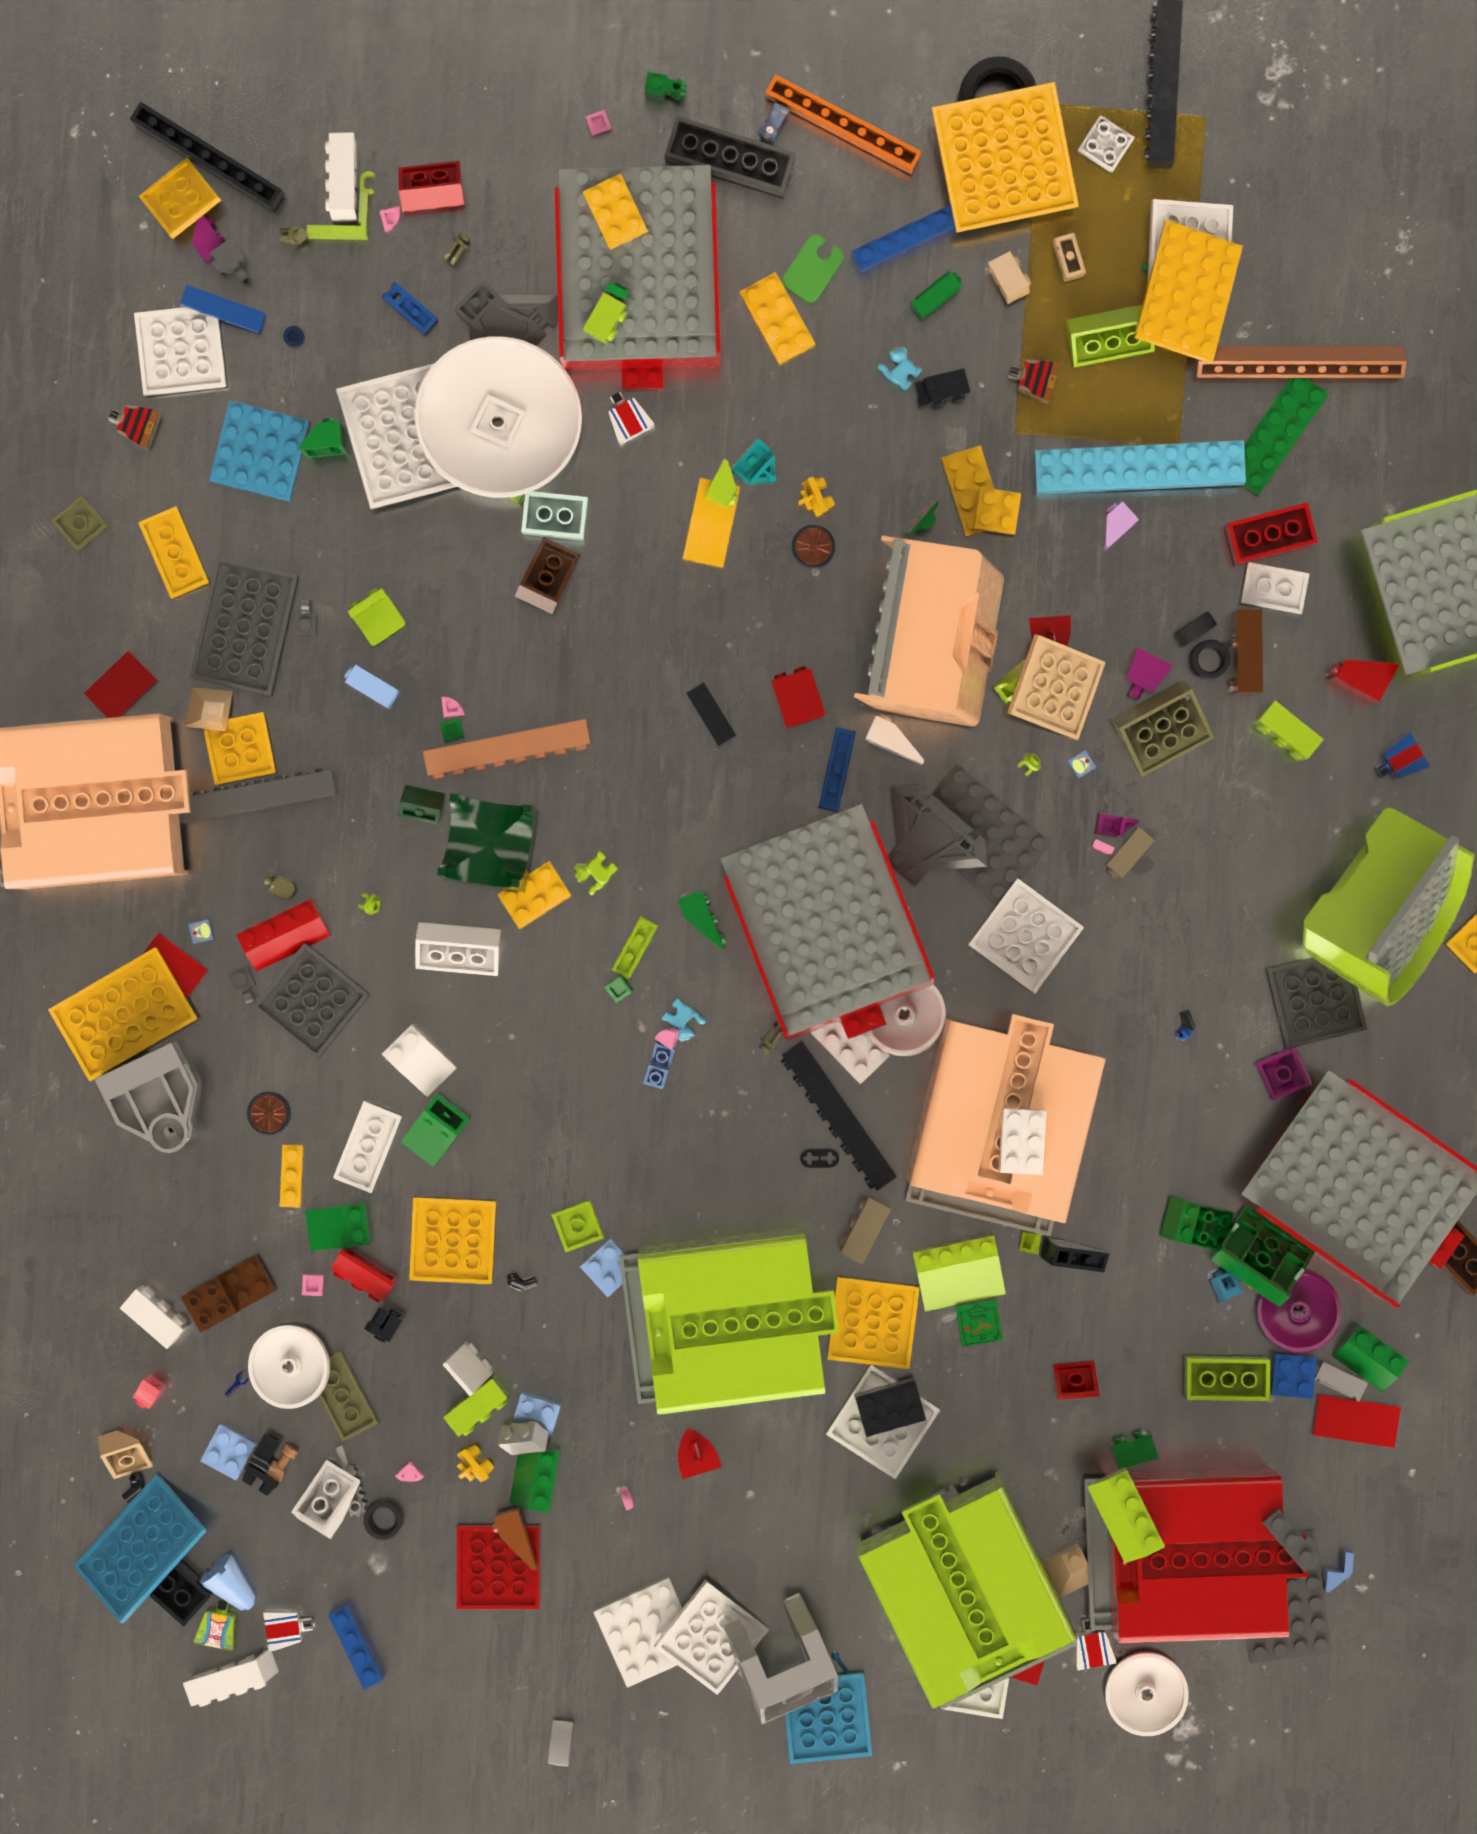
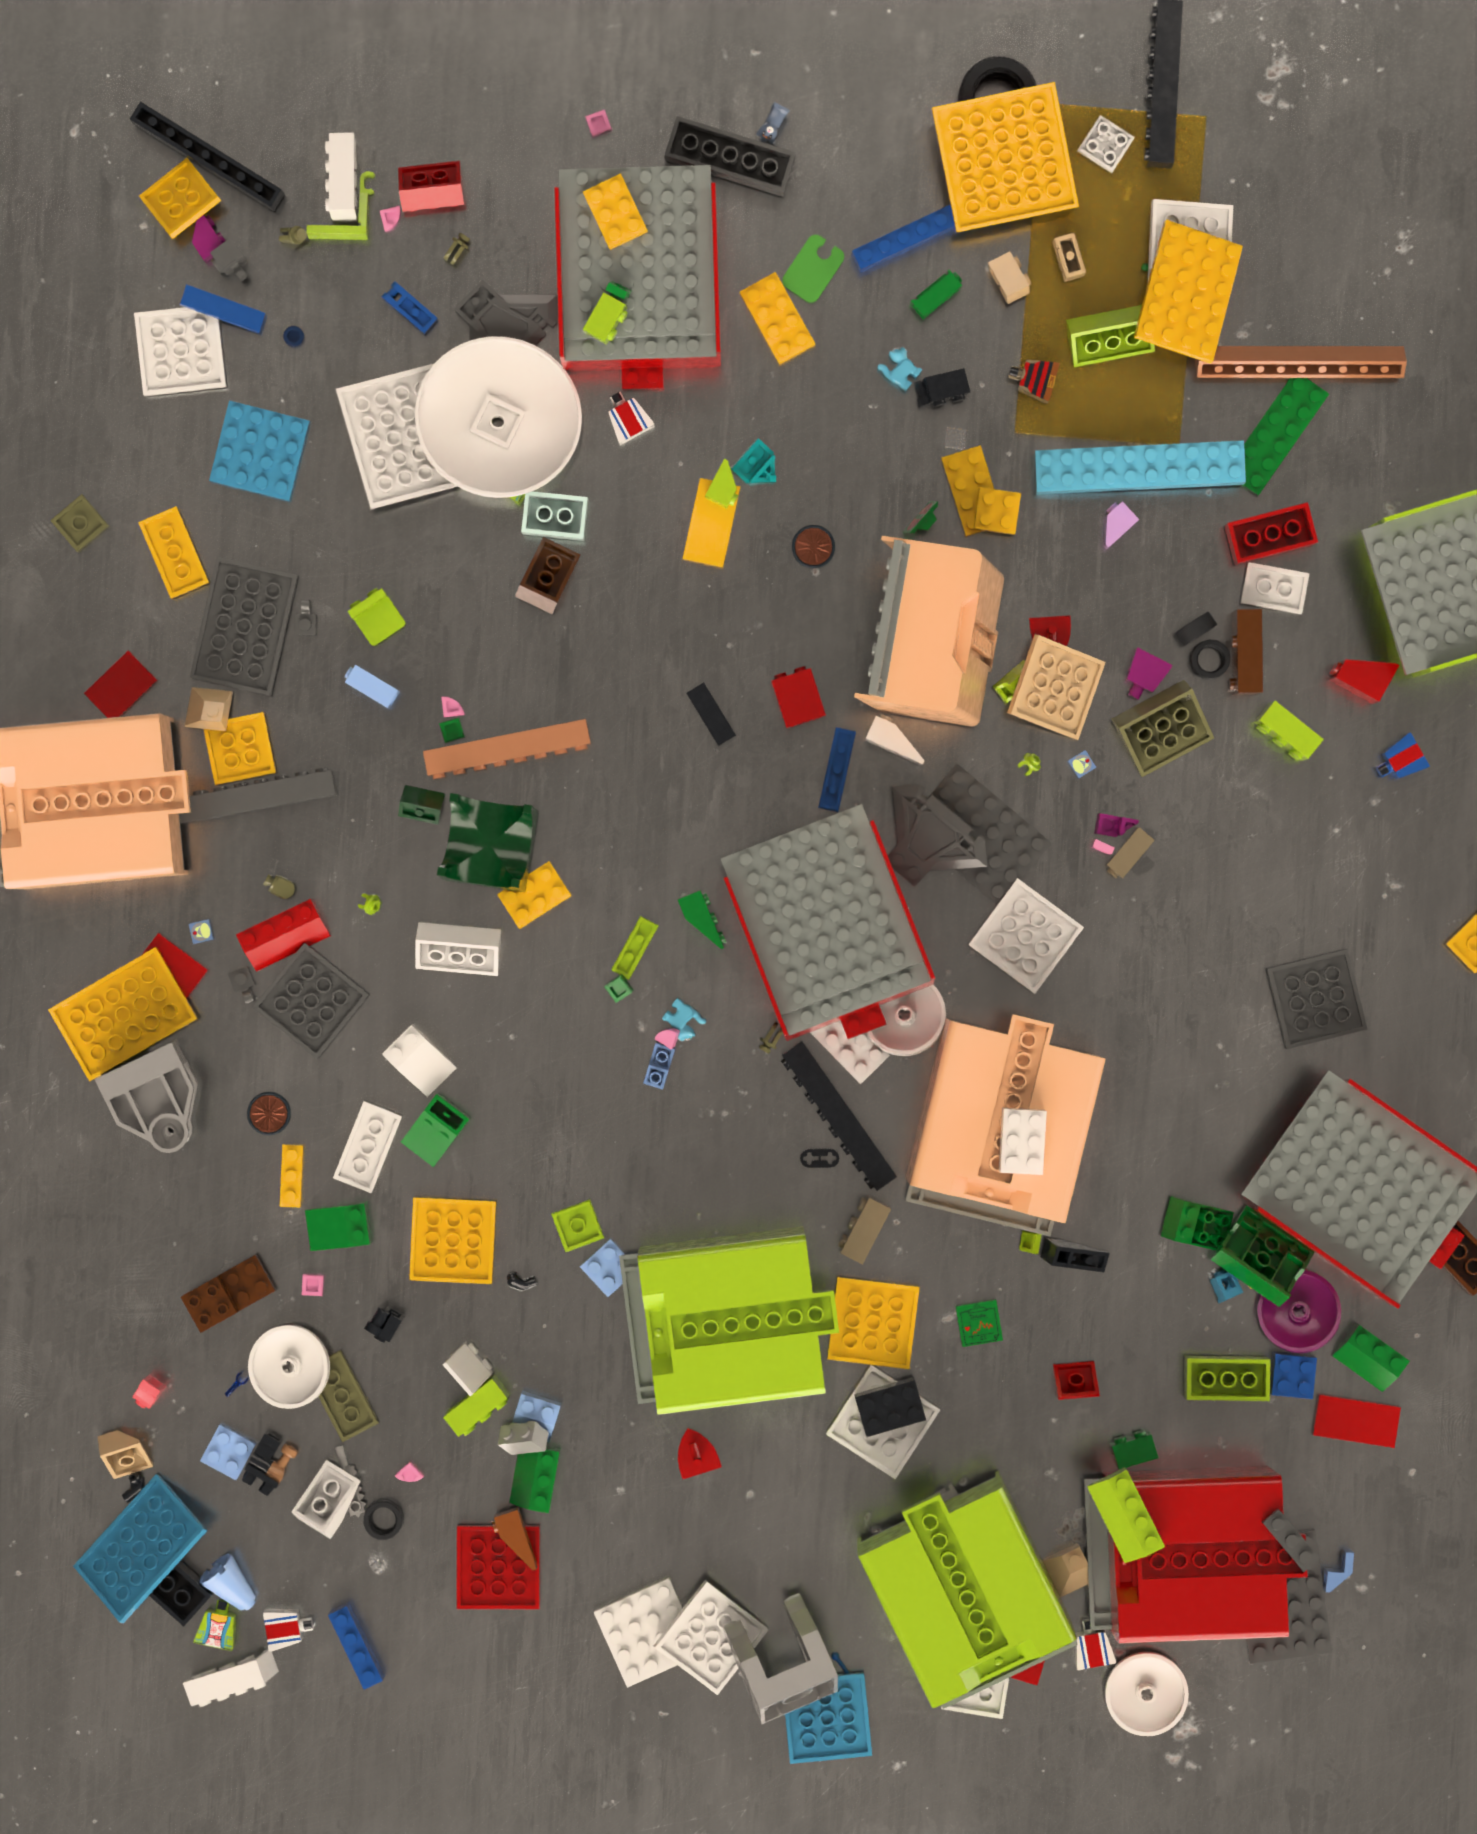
(136, 424): torso -> none
(155, 1316): white brick -> none
(325, 439): green slope -> none
(363, 1274): red slope -> none
(480, 1471): yellow hips -> none
(560, 1743): light grey slope -> none
(597, 870): lime animal -> none
(626, 1497): bright pink tile -> none
(659, 86): green brick -> none
(812, 496): yellow hips -> none
(843, 124): orange brick -> none
(959, 1272): lime slope -> none
(1187, 1027): arm -> none
(1285, 1073): magenta slope -> none
(1340, 1380): light grey window -> none
(1390, 907): lime piece -> none

